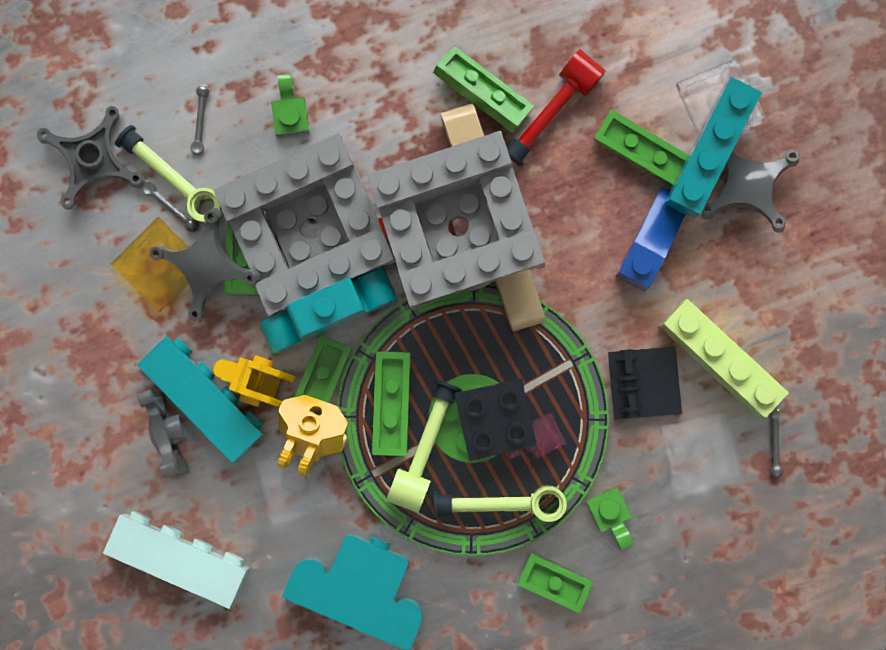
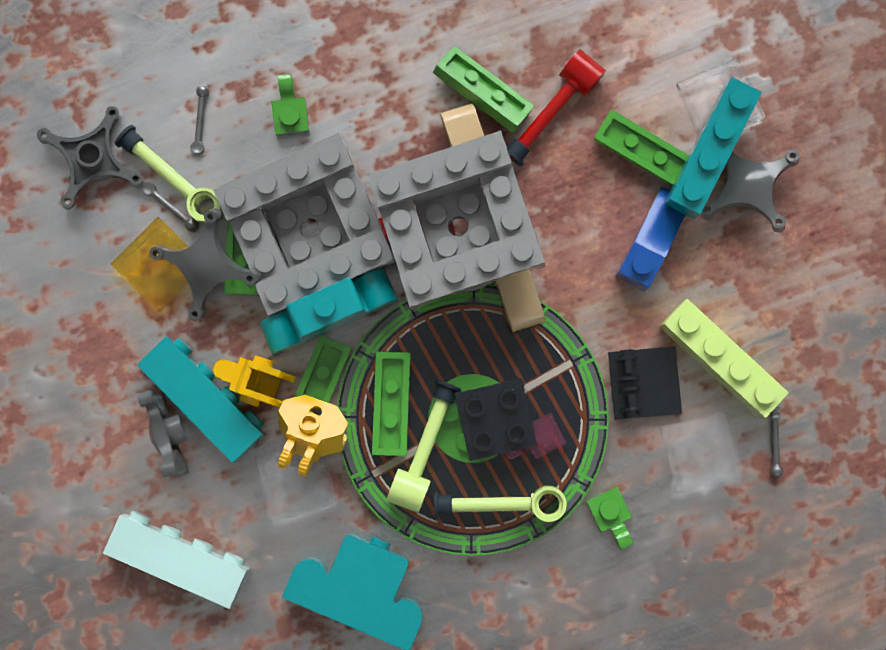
(555, 583): bright green plate -> none

